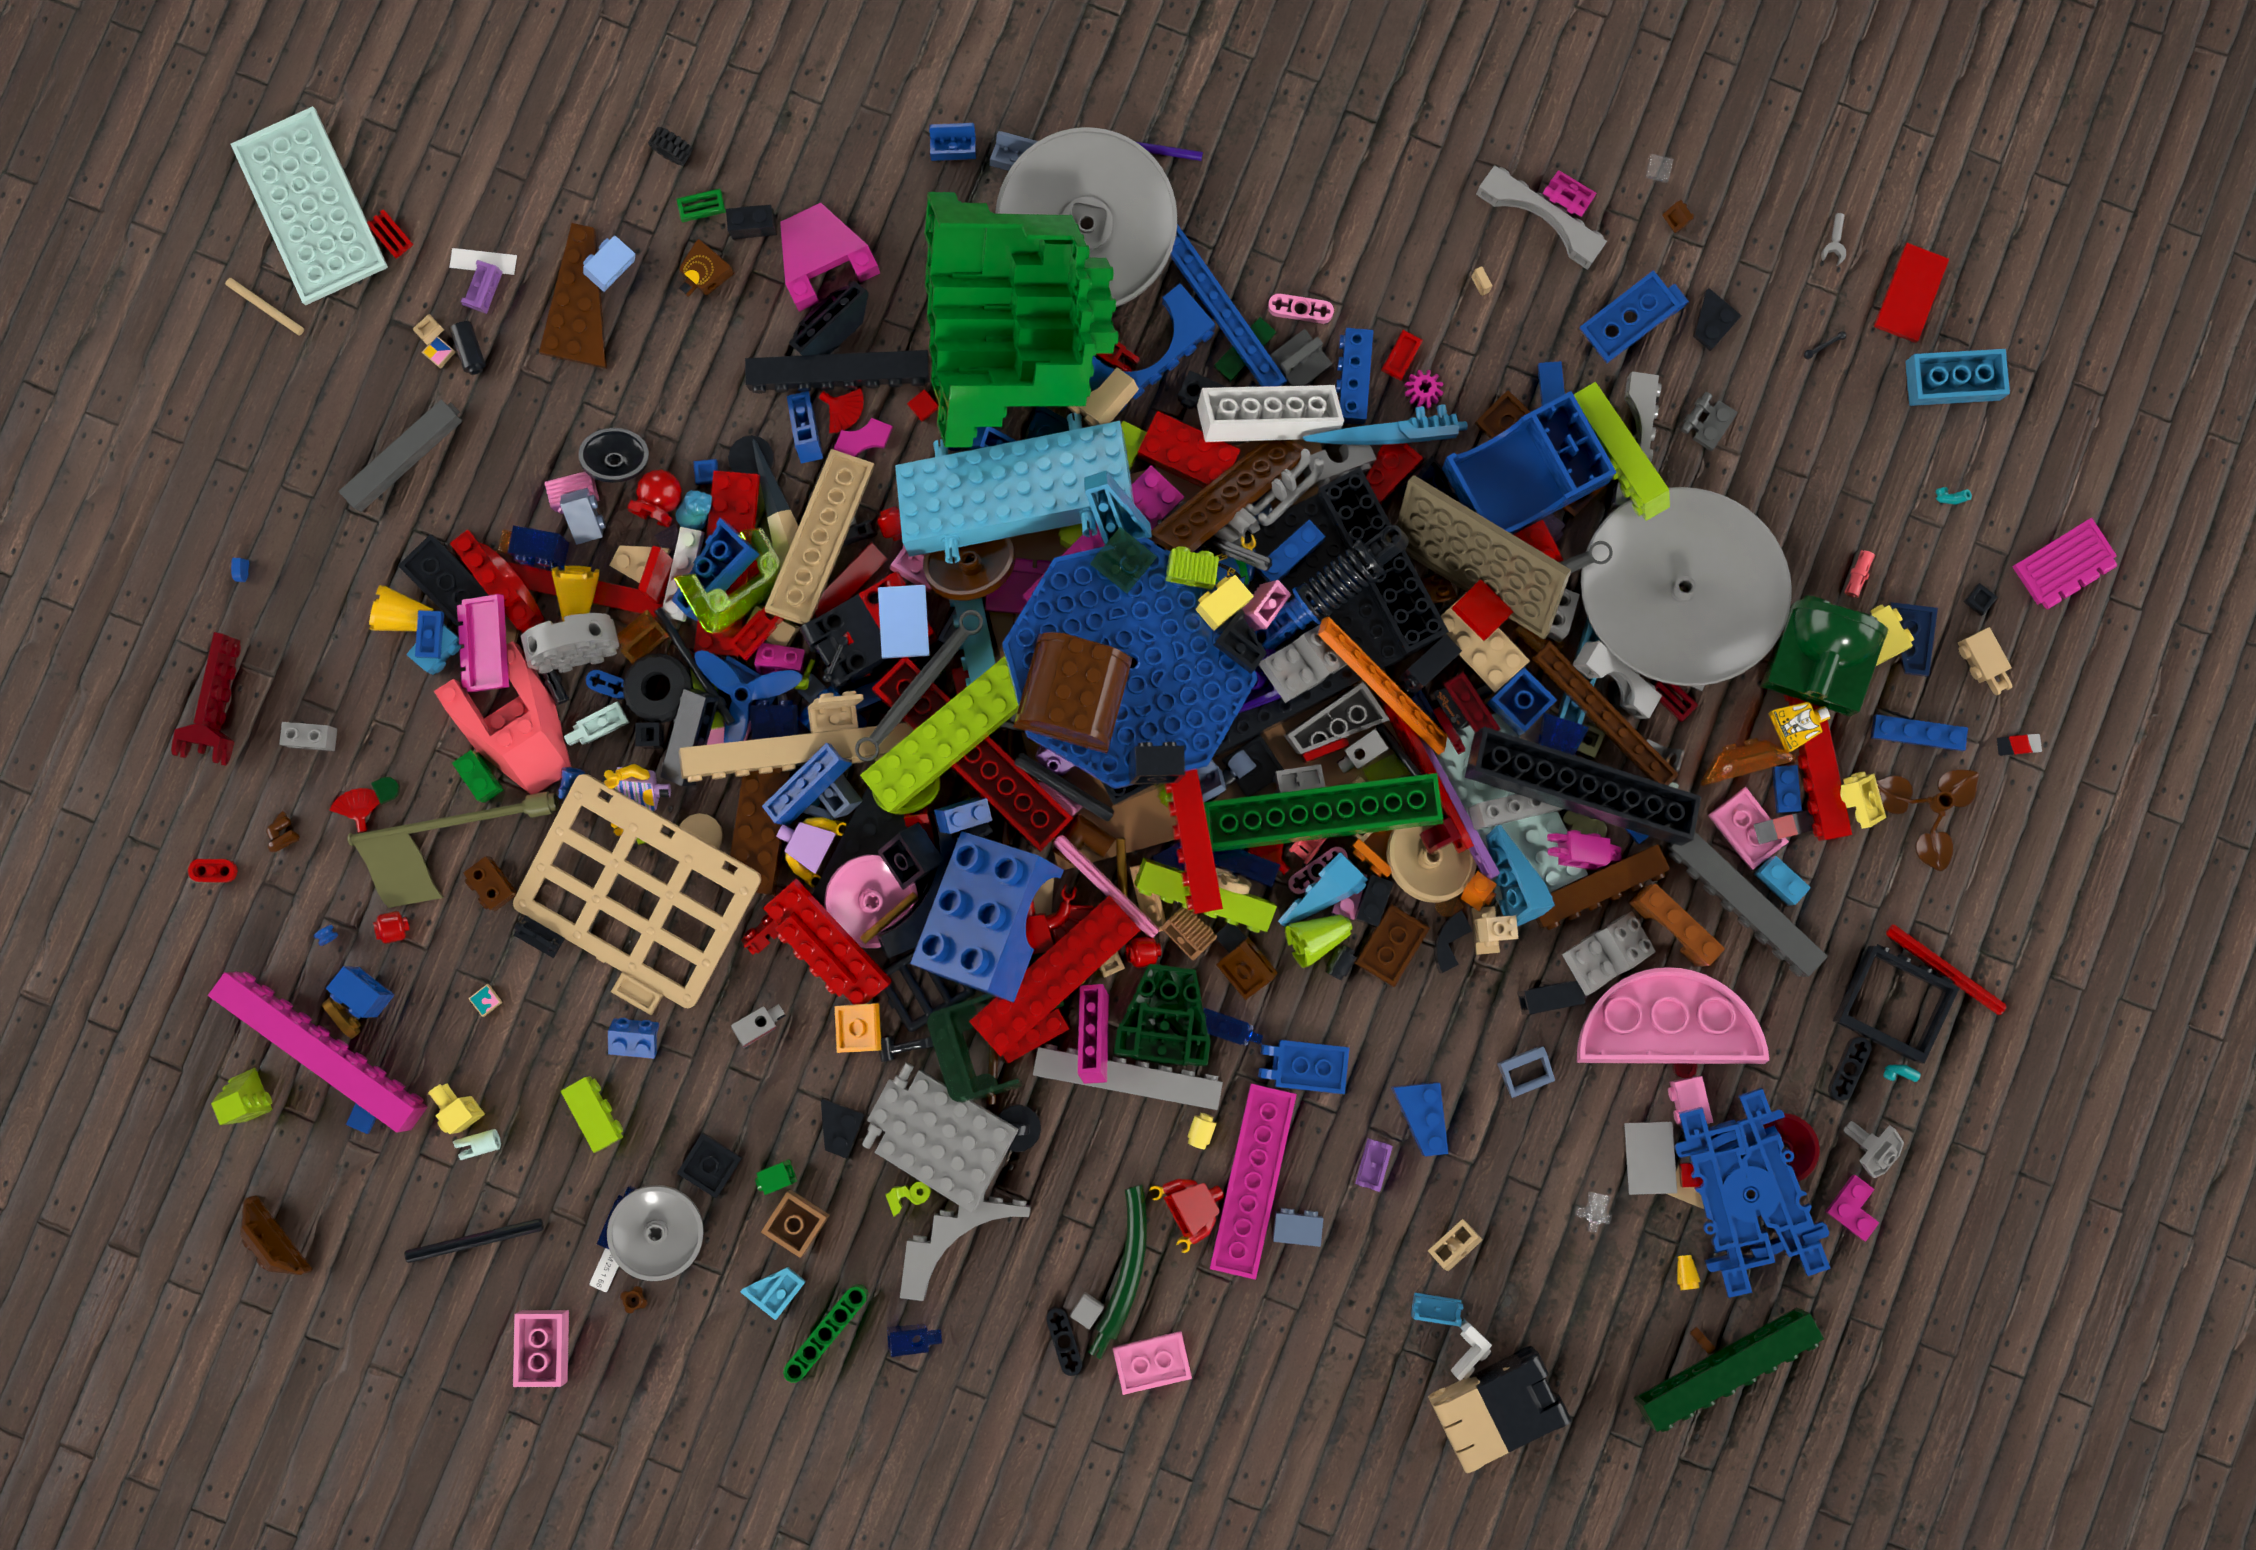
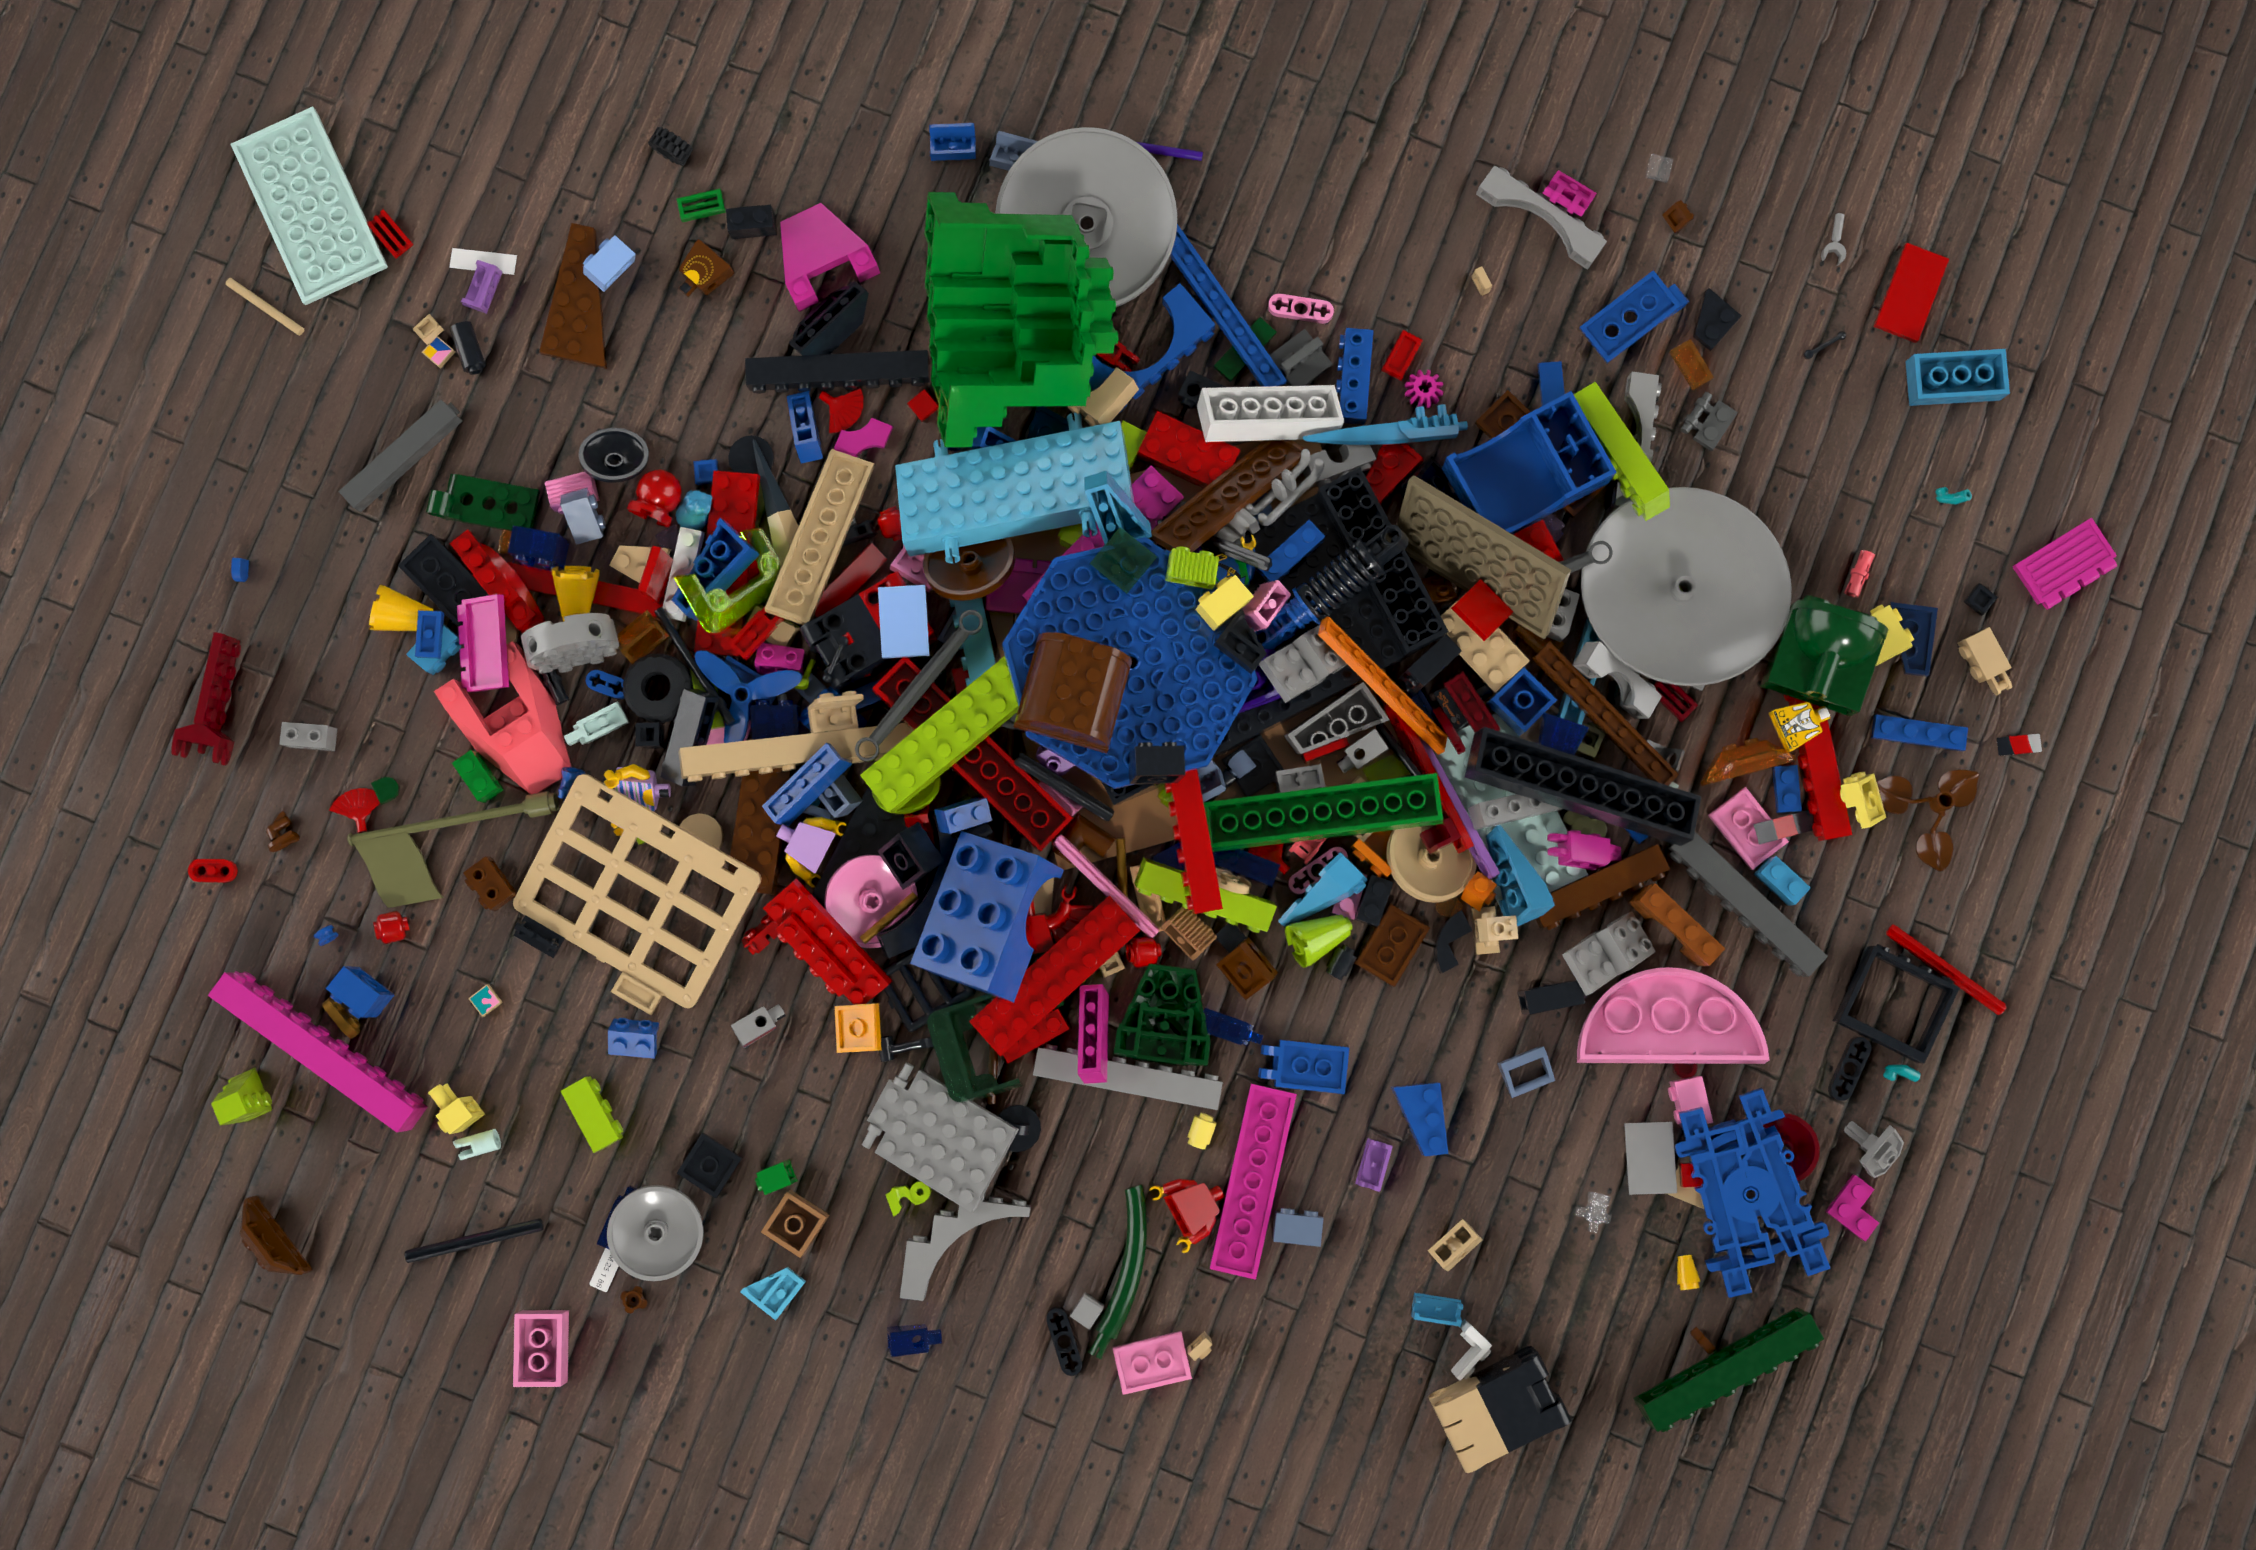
(361, 1119): blue tile -> none
(449, 504): none -> dark green hinge
(817, 1341): green beam -> none
(839, 1127): black wing -> none
(1200, 1347): none -> tan plate
(1691, 364): none -> clear orange plate

